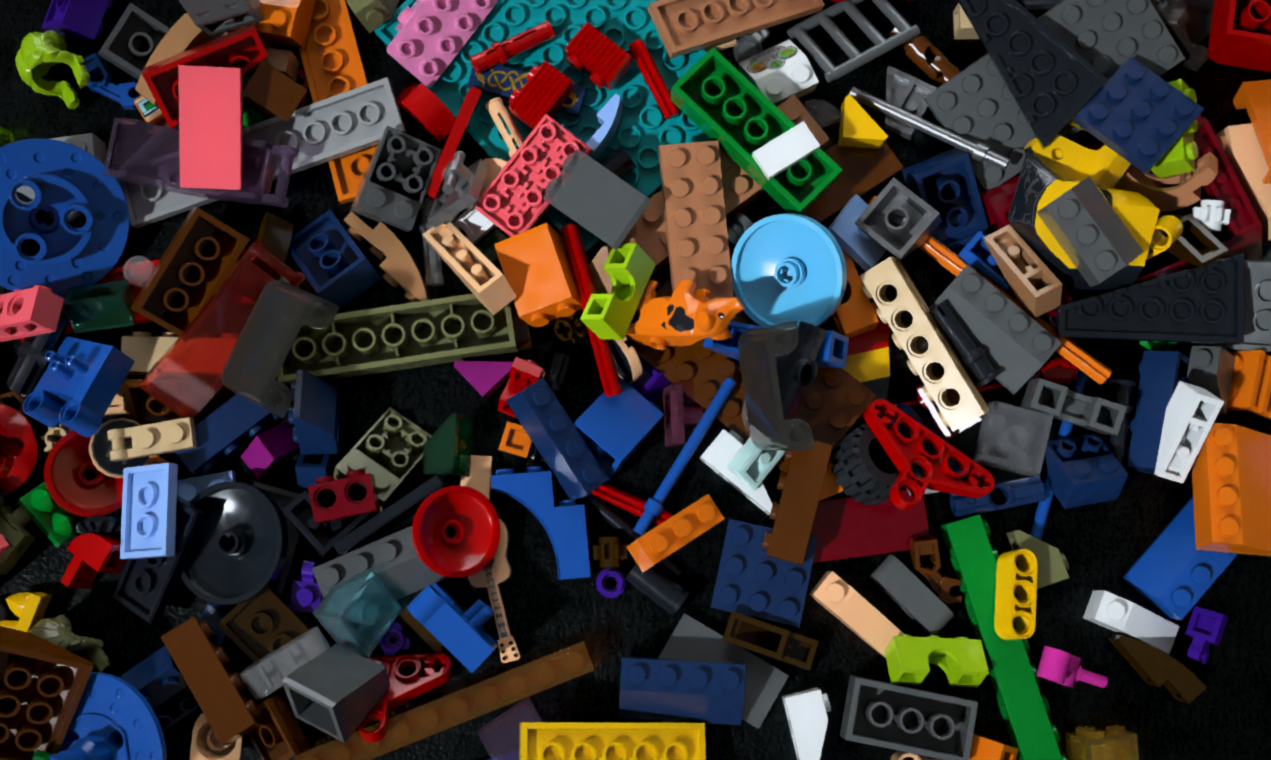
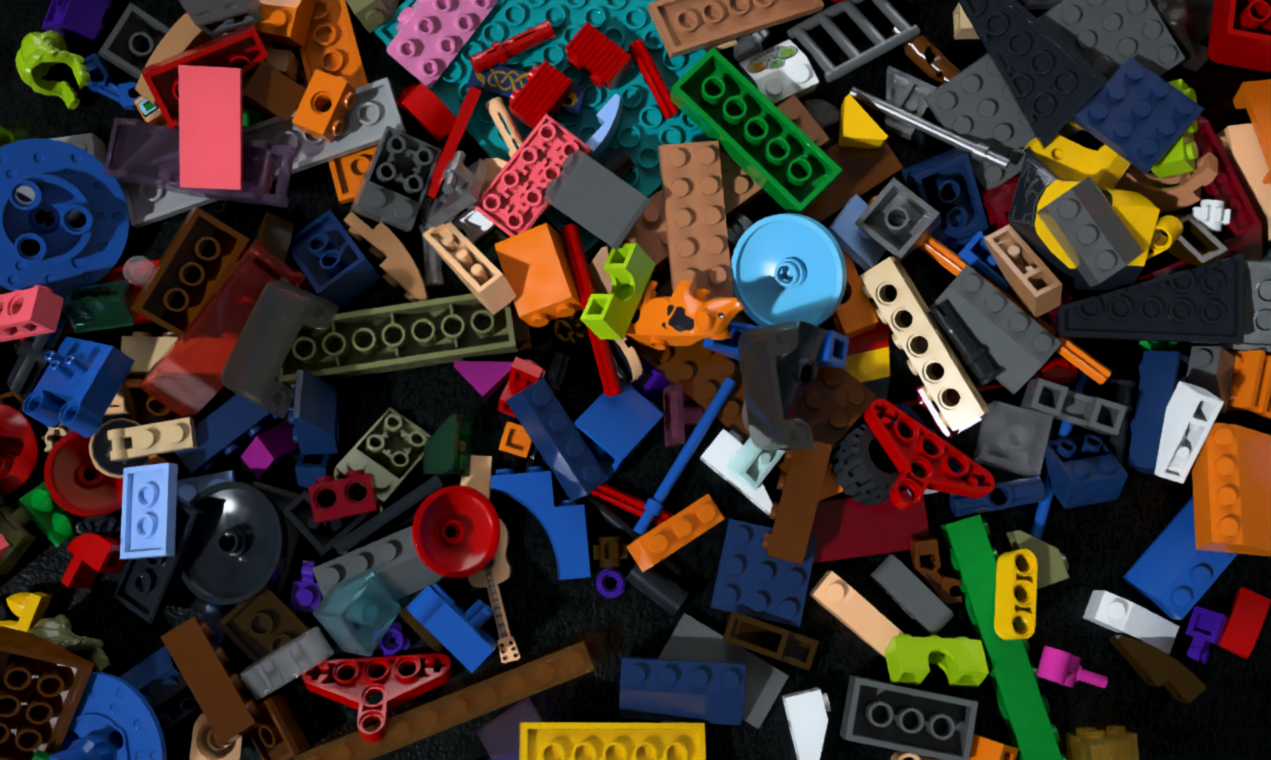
(322, 90): none -> orange brick
(336, 690): dark grey slope -> none
(785, 150): white tile -> none
(1244, 622): none -> red slope

